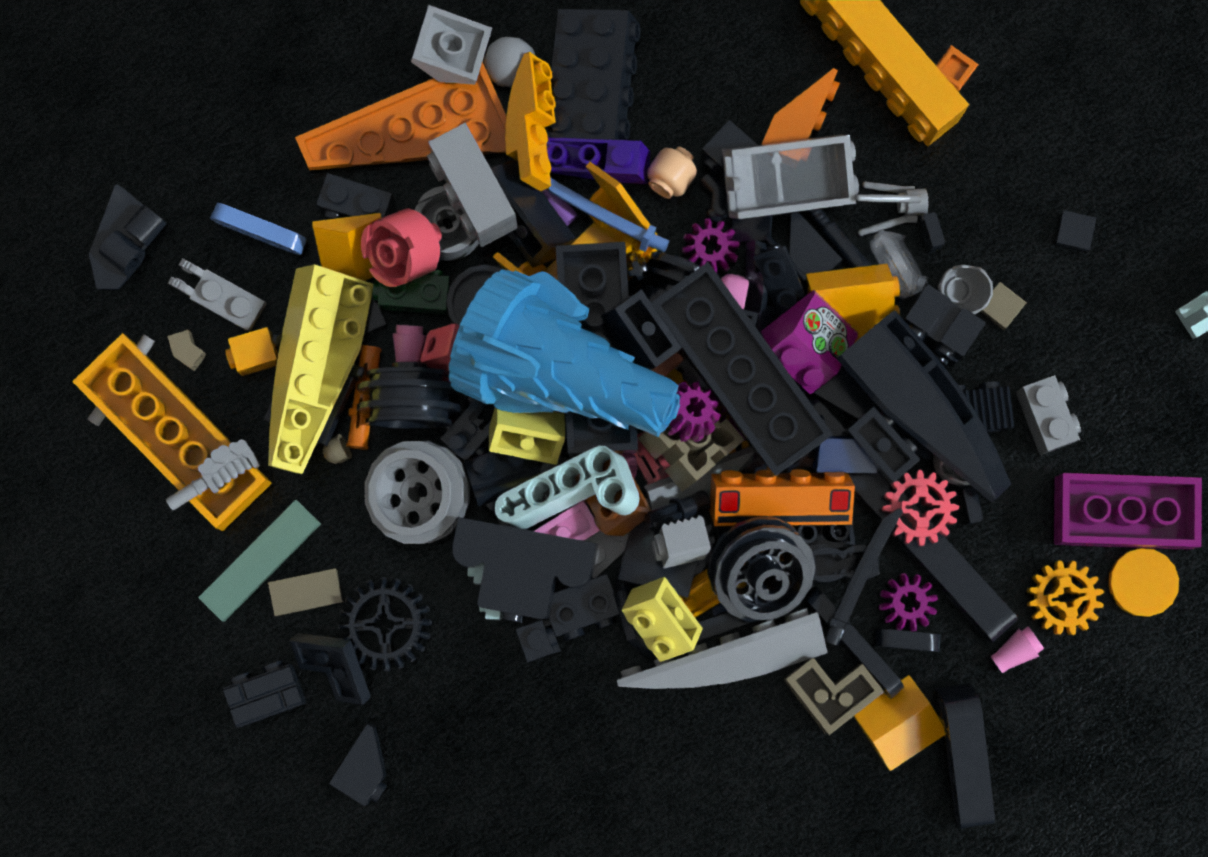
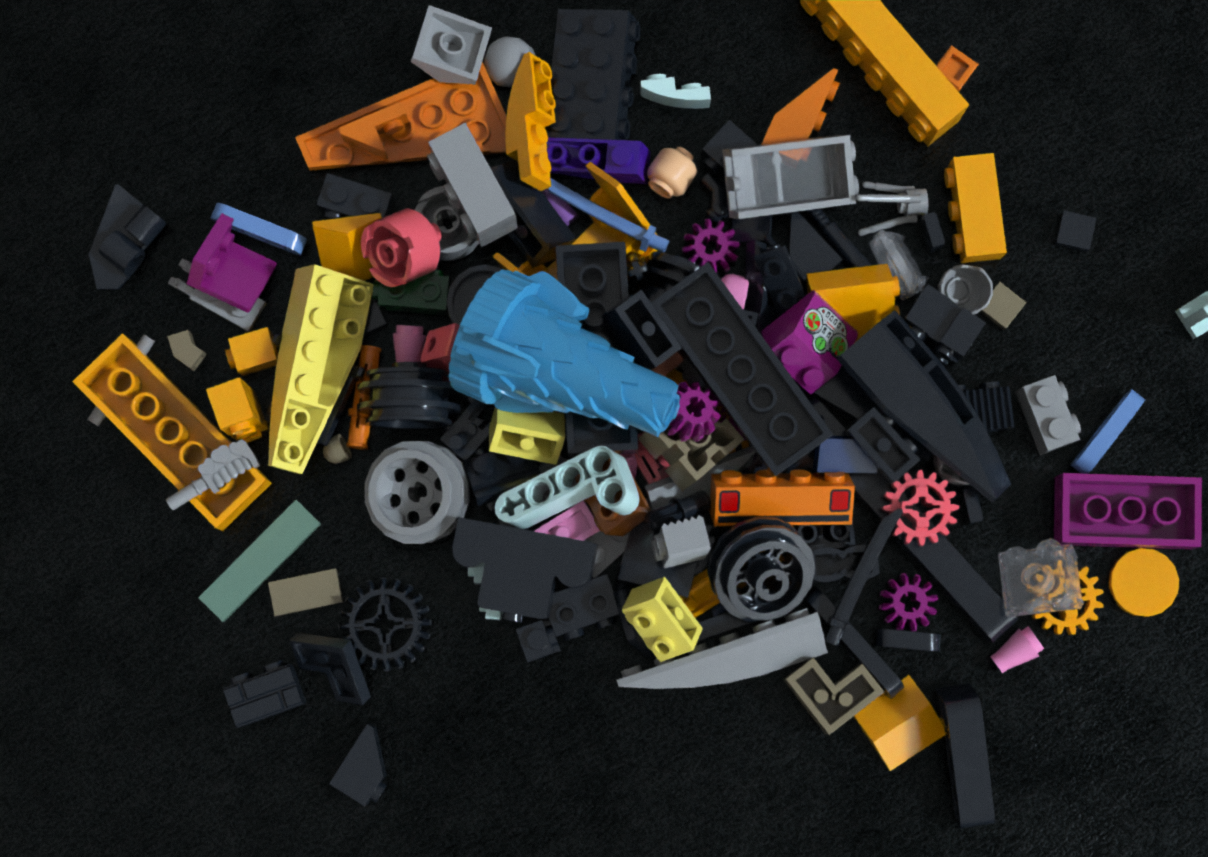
(229, 269): none -> magenta bracket
(237, 410): none -> light orange brick
(366, 130): none -> orange slope
(663, 91): none -> light aqua slope
(975, 208): none -> light orange brick
(1040, 579): none -> clear slope
(1108, 432): none -> medium blue beam

